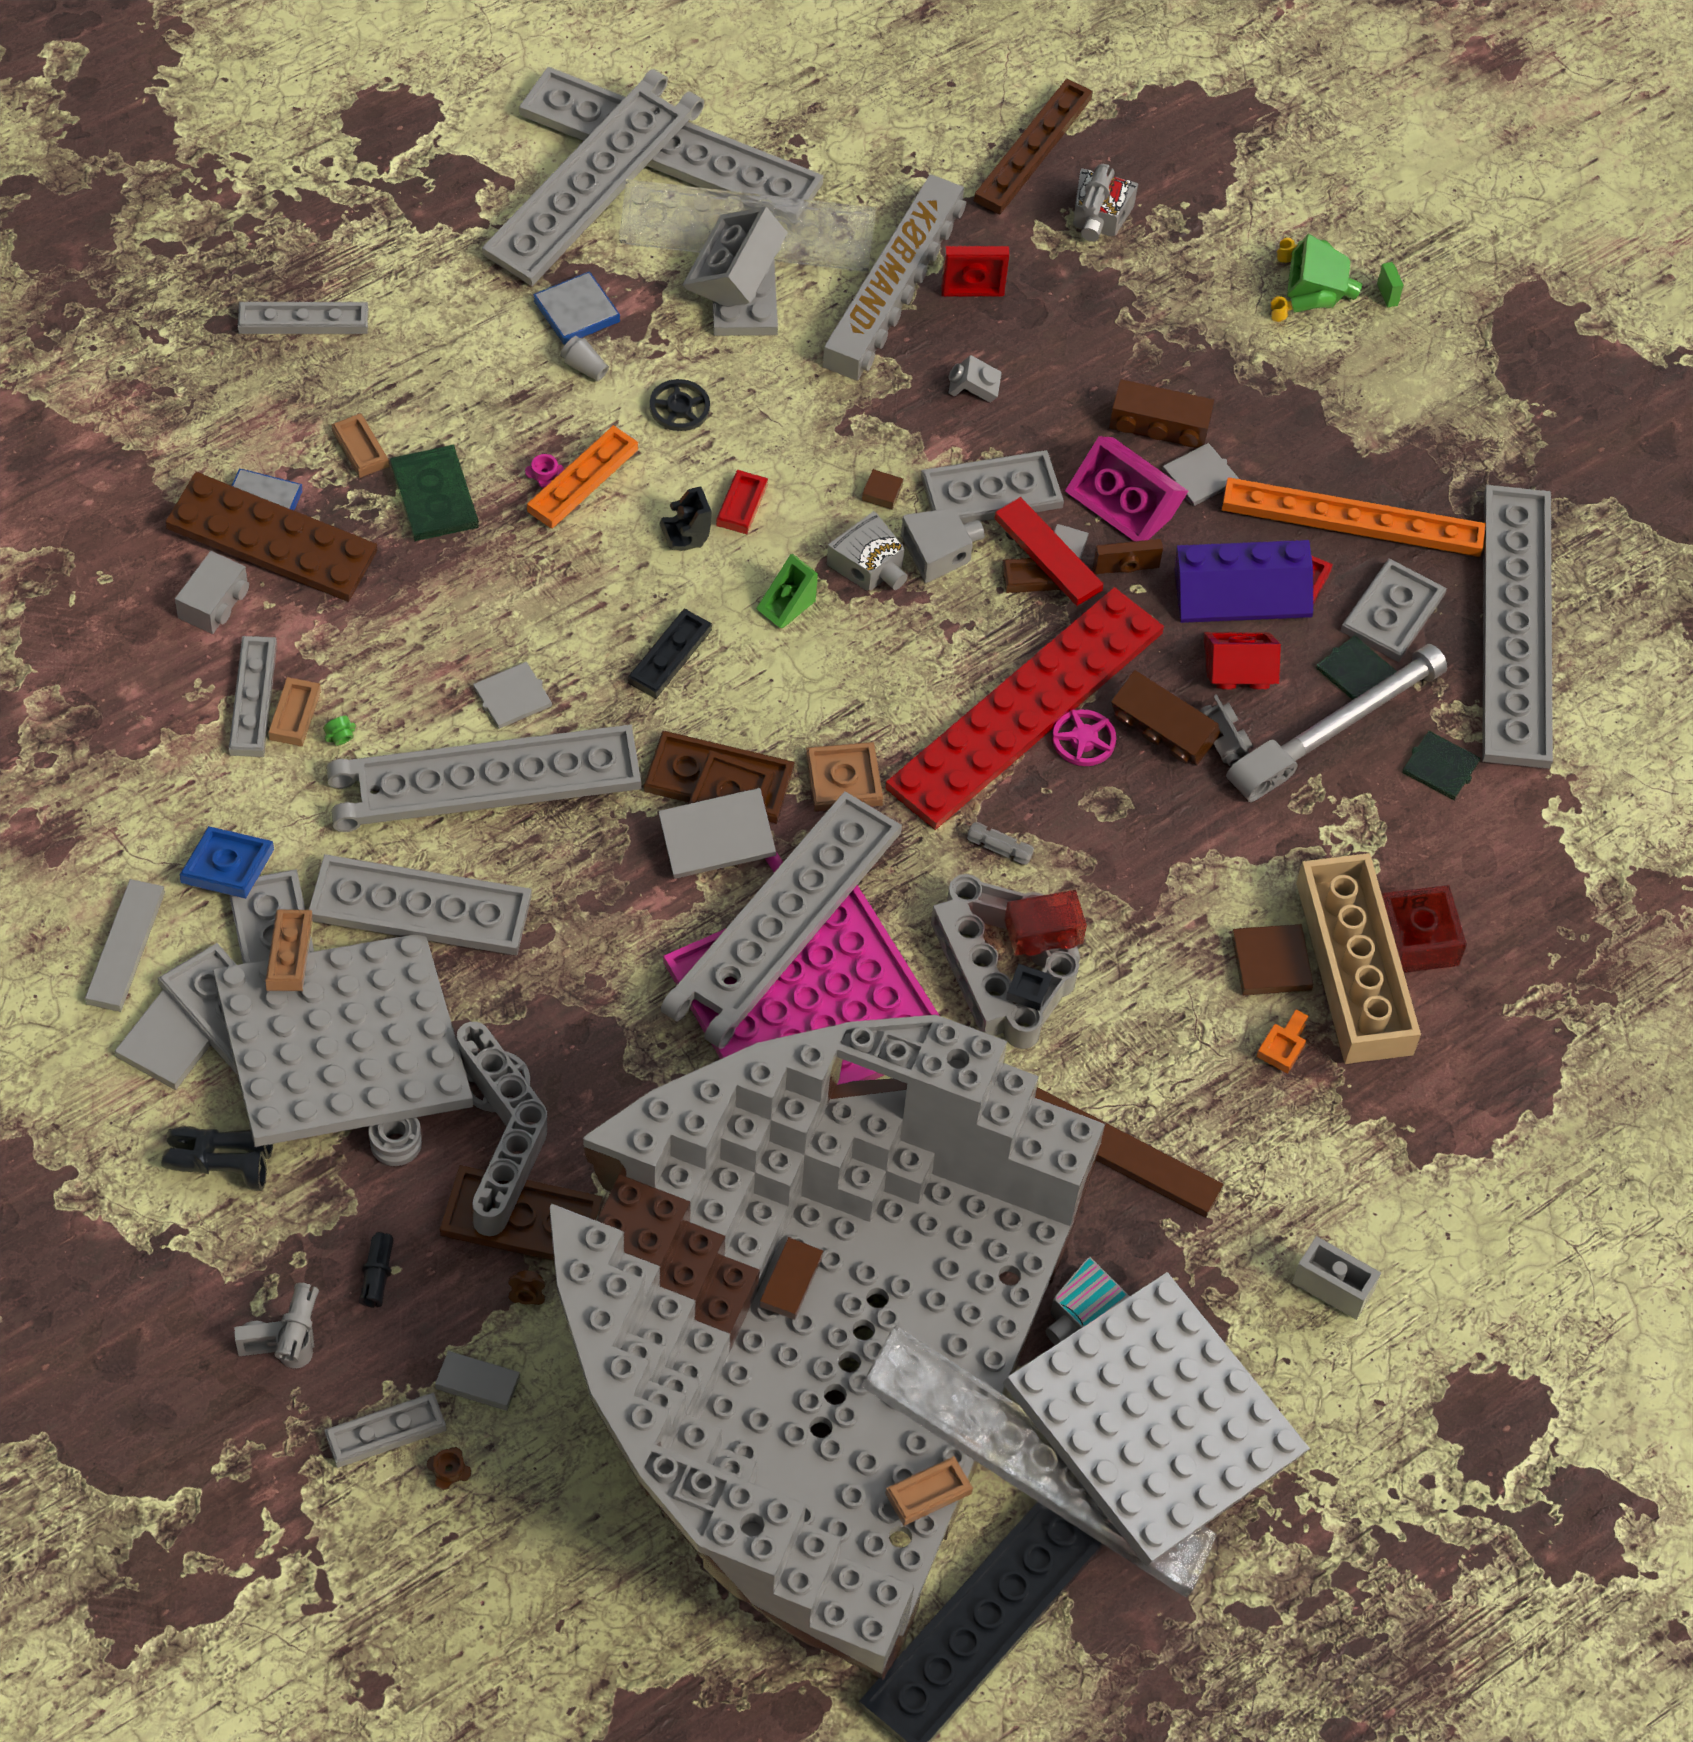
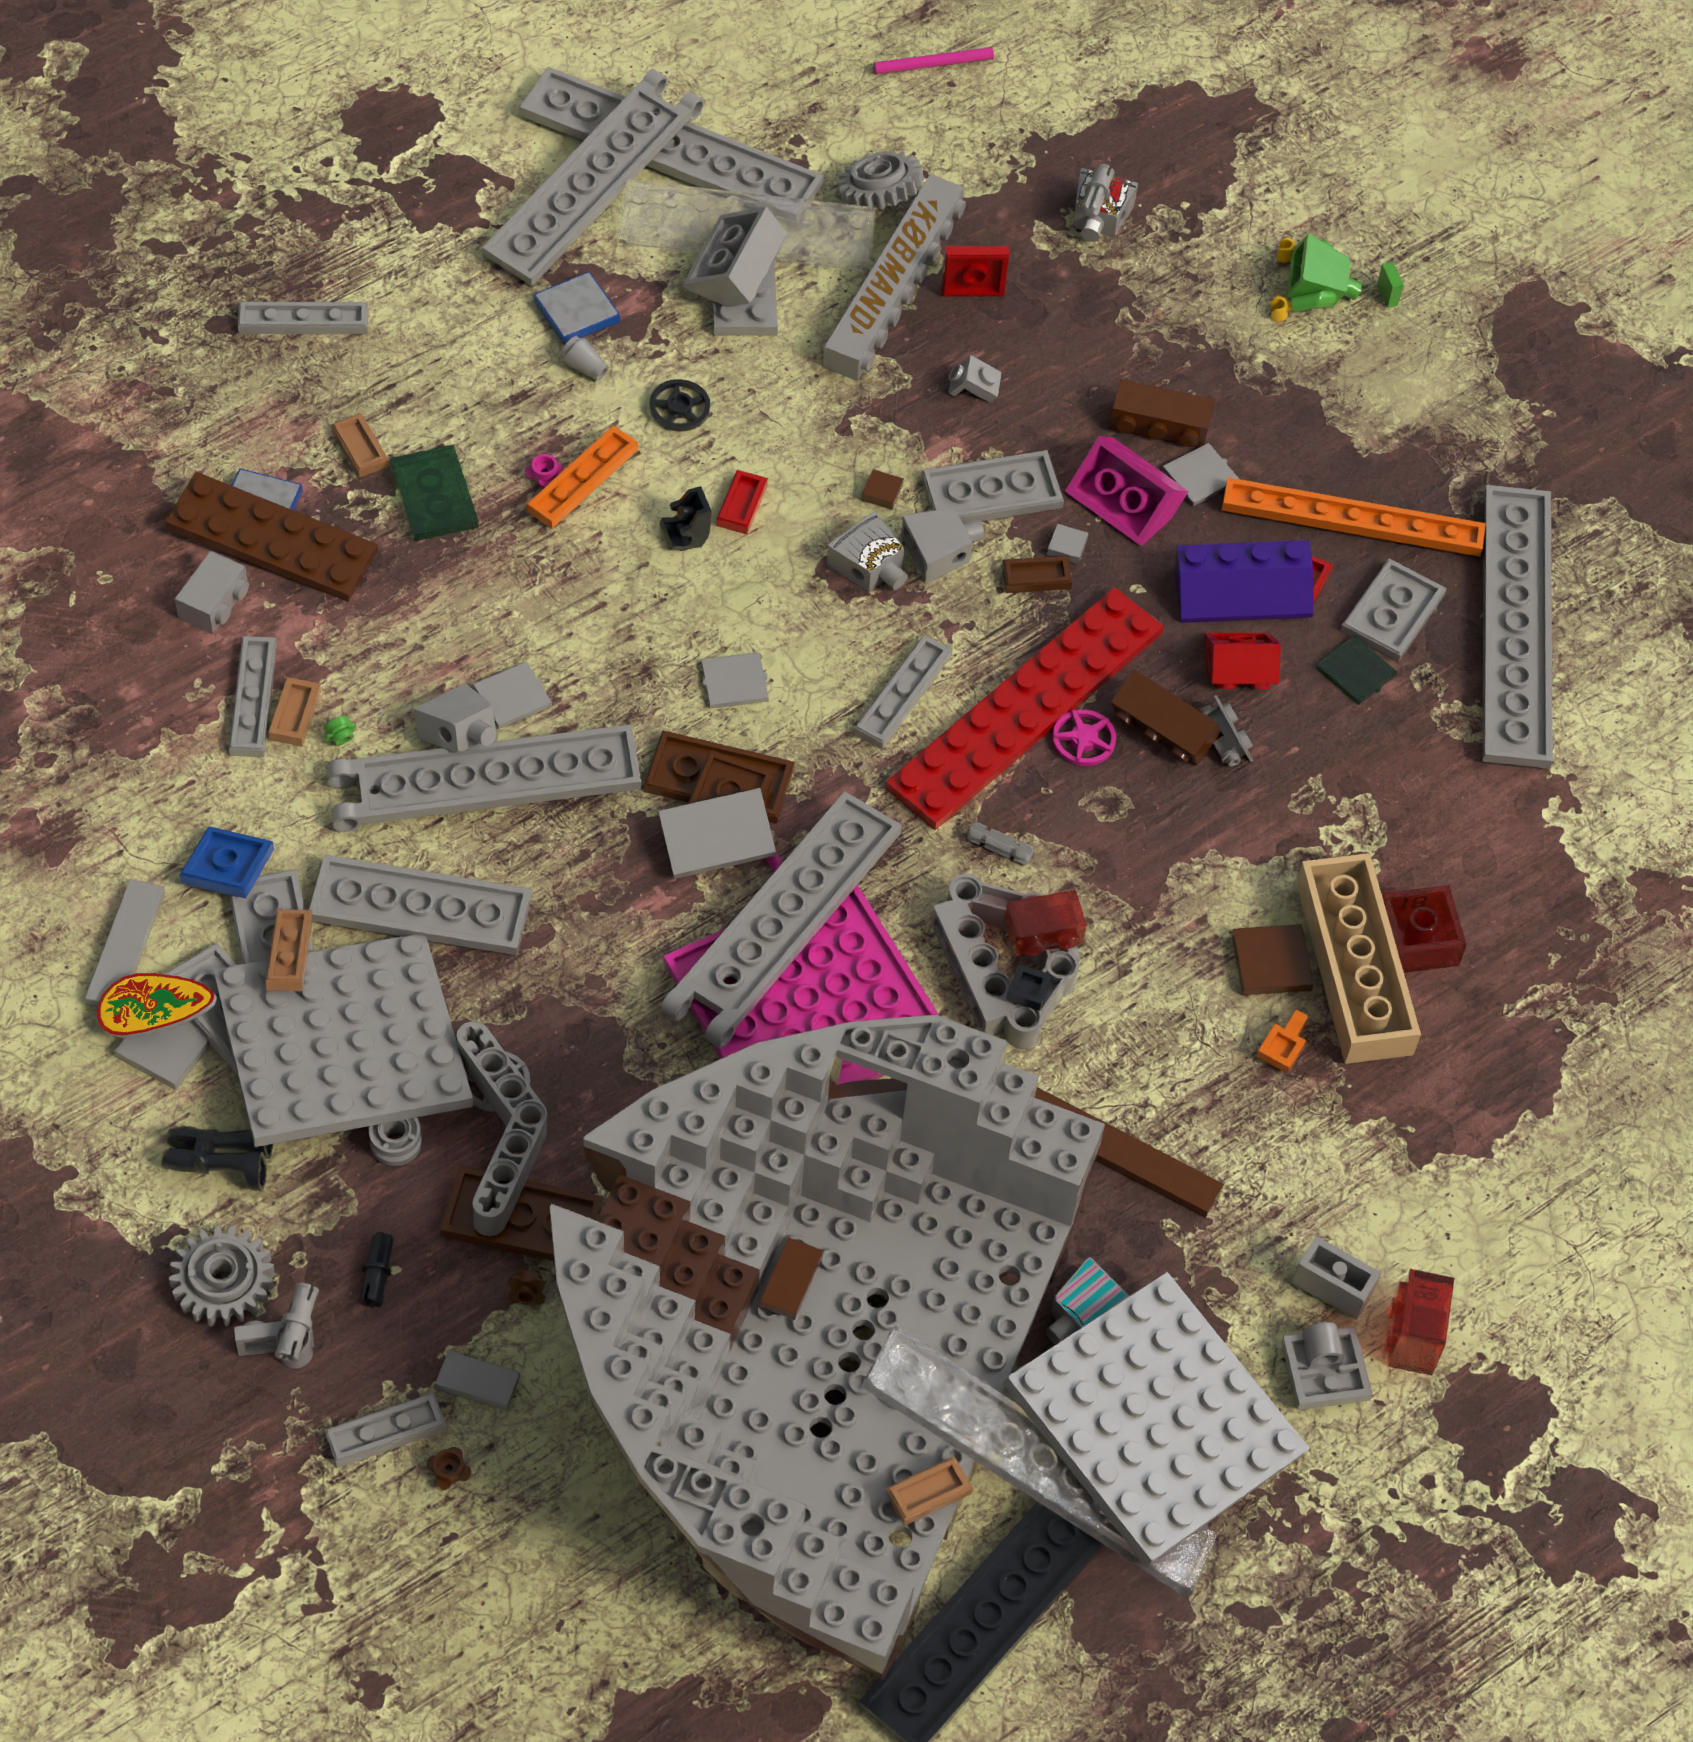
(151, 1003): none -> shield
(225, 1297): none -> light grey gear
(456, 720): none -> light grey torso
(669, 653): black tile -> none
(734, 680): none -> light grey piece
(790, 592): bright green slope -> none
(842, 769): medium nougat tile -> none
(880, 180): none -> light grey gear
(902, 692): none -> light grey tile
(933, 60): none -> dark pink bar
(1033, 146): reddish brown plate -> none
(1048, 551): red tile -> none
(1128, 556): reddish brown plate -> none
(1274, 764): piece -> none
(1326, 1366): none -> light grey plate
(1419, 1321): none -> clear red brick
(1441, 765): clear green piece -> none

